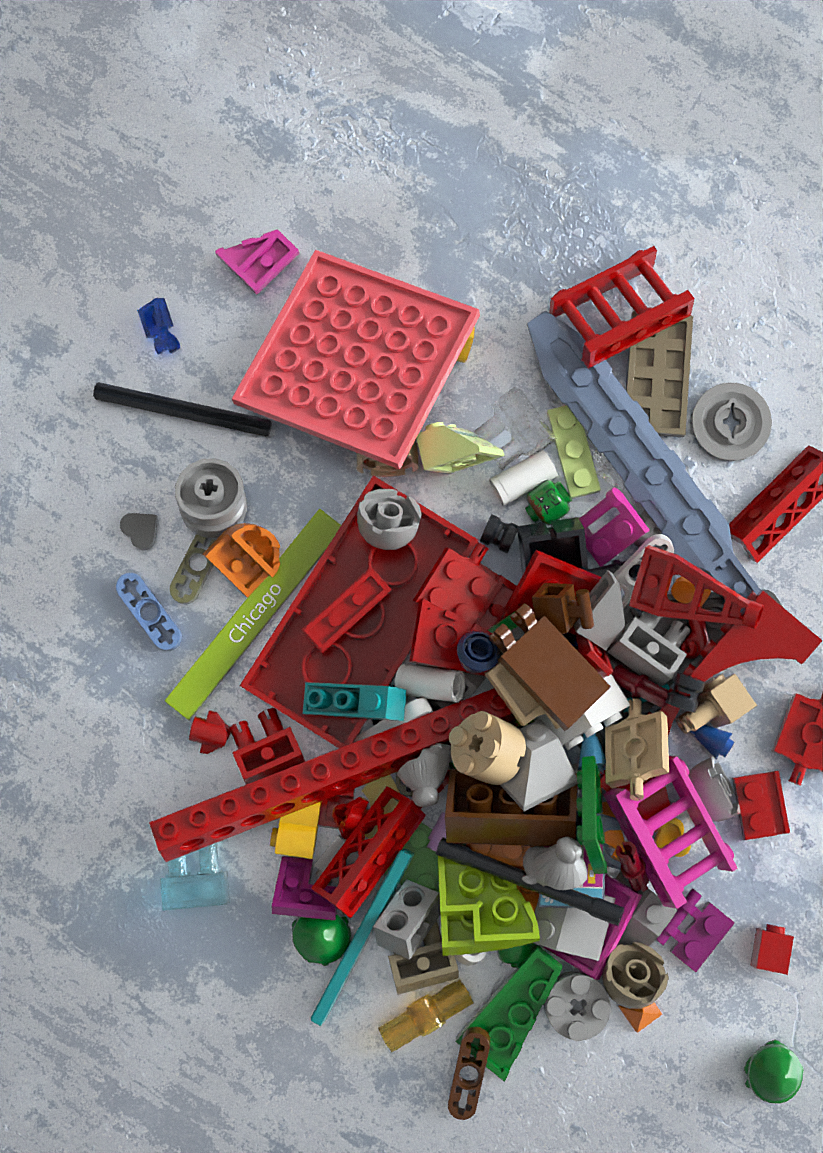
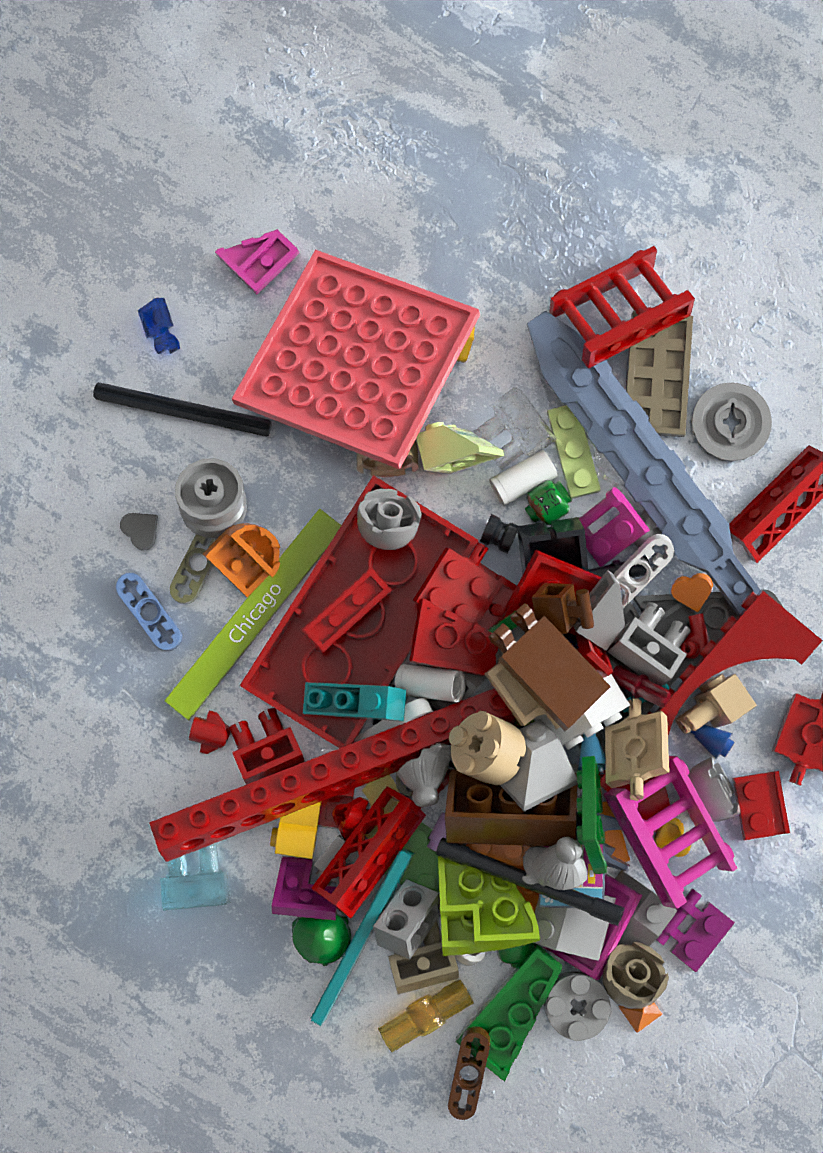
(477, 652): dark blue cone -> none
(632, 866): dark red axle -> none
(654, 582): red plate -> none
(687, 685): black wheel -> none
(772, 949): red brick -> none
(774, 1073): green hair -> none

